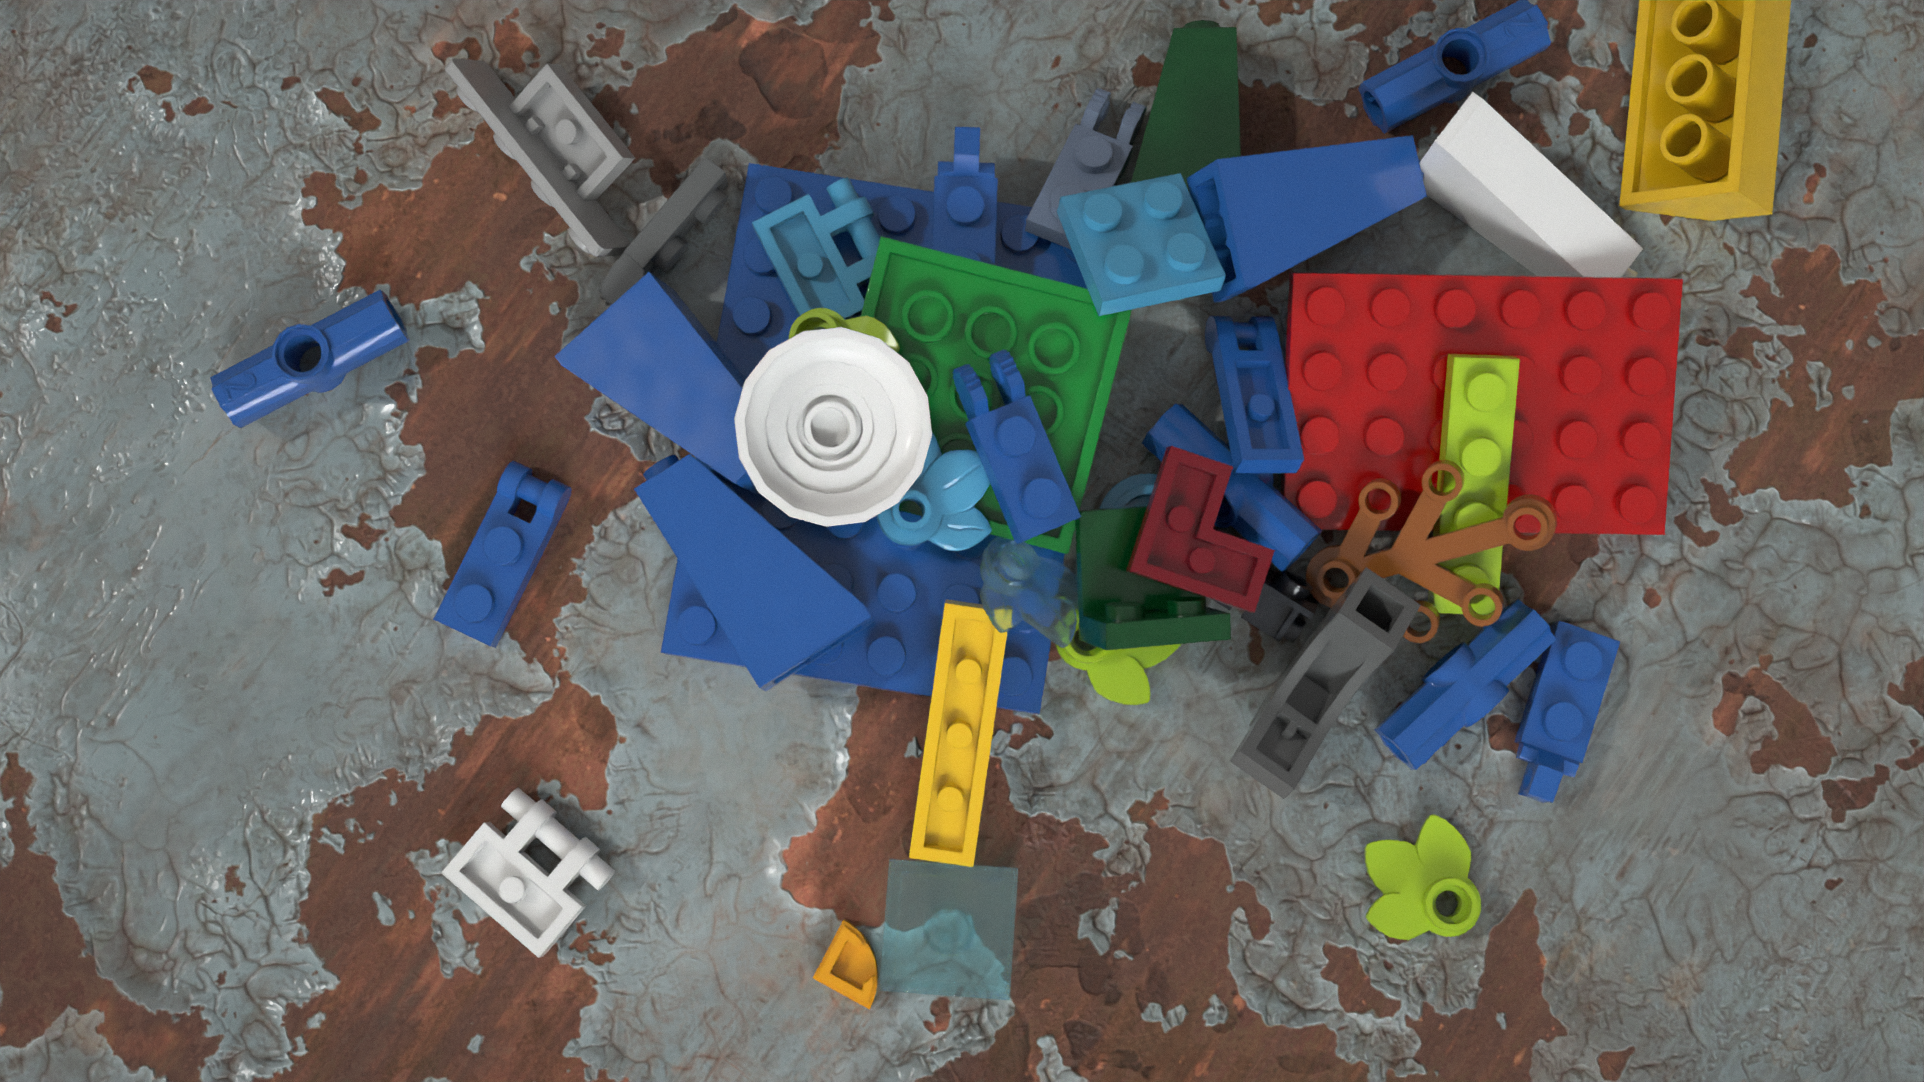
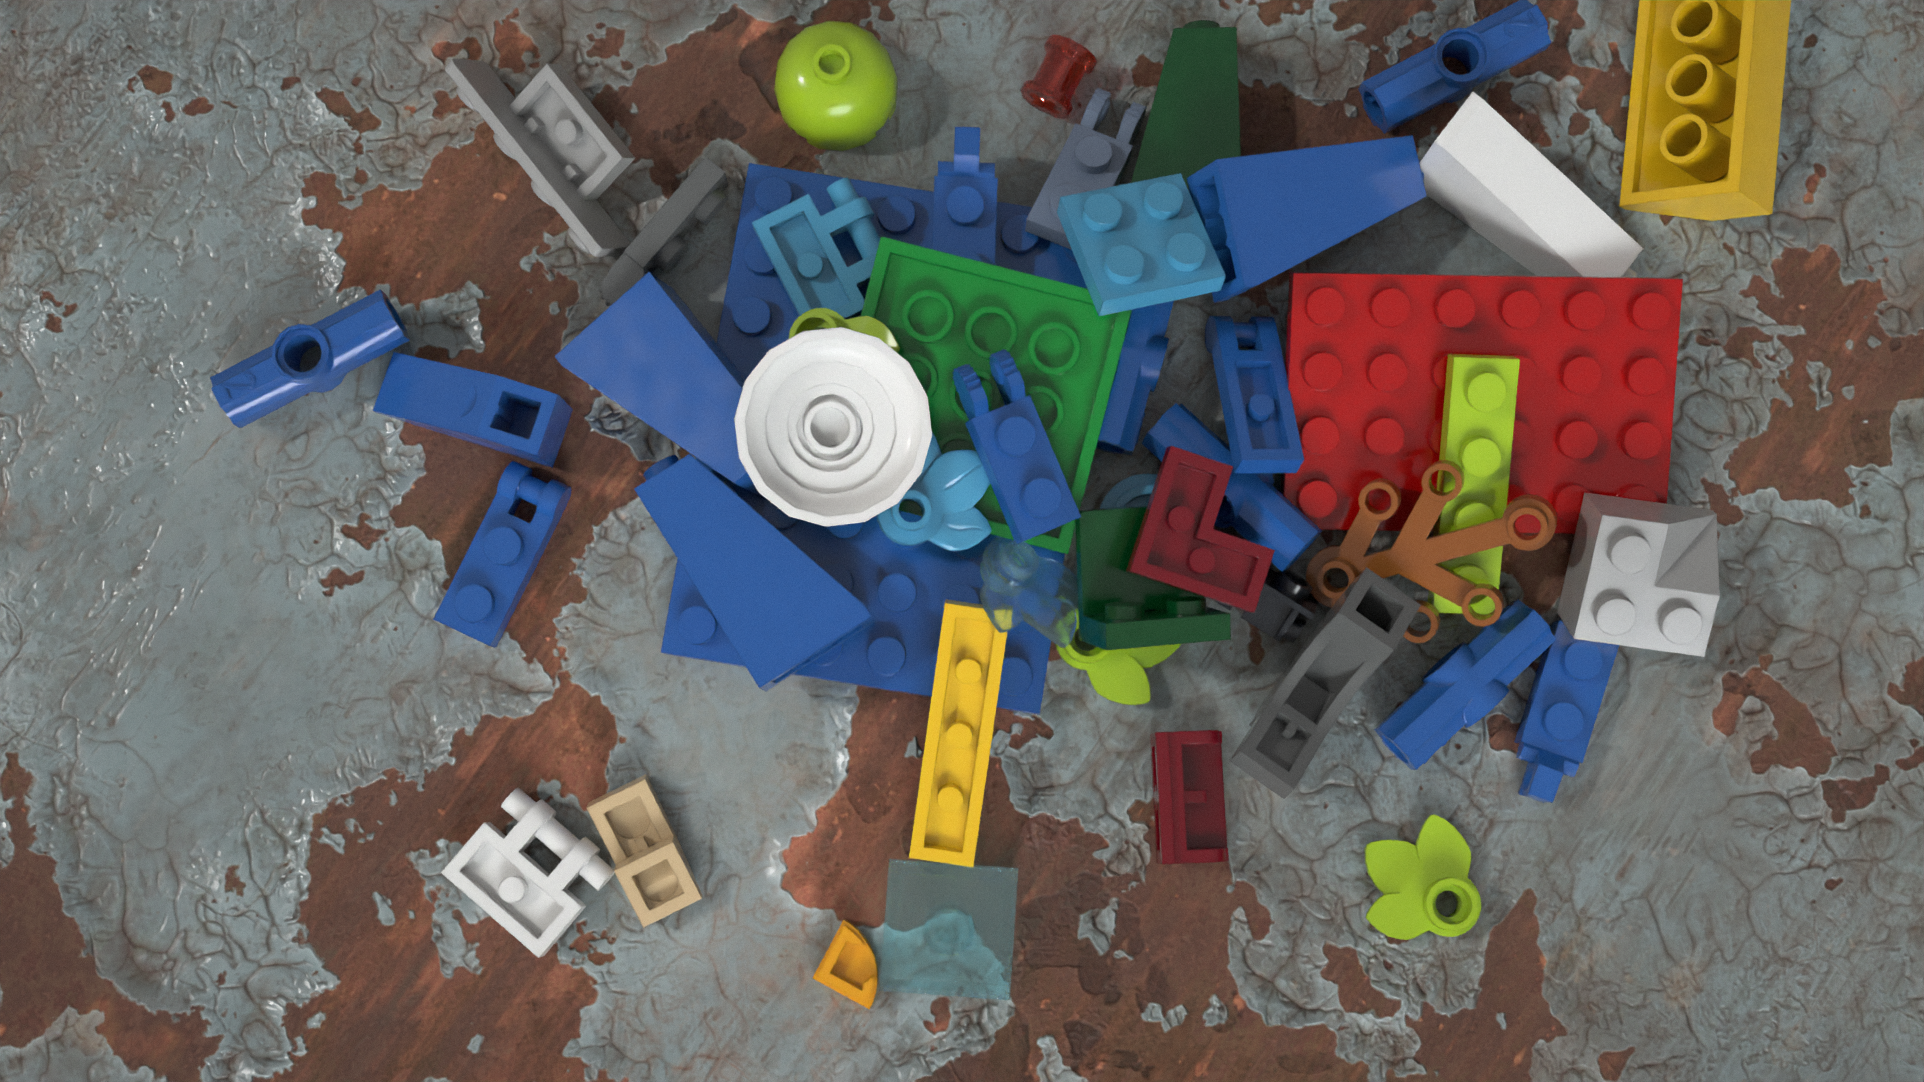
(475, 407): none -> blue slope
(644, 850): none -> tan slope
(836, 85): none -> lime cylinder
(1058, 76): none -> clear red bush
(1134, 378): none -> blue piece
(1188, 797): none -> dark red hinge
(1642, 575): none -> light grey slope

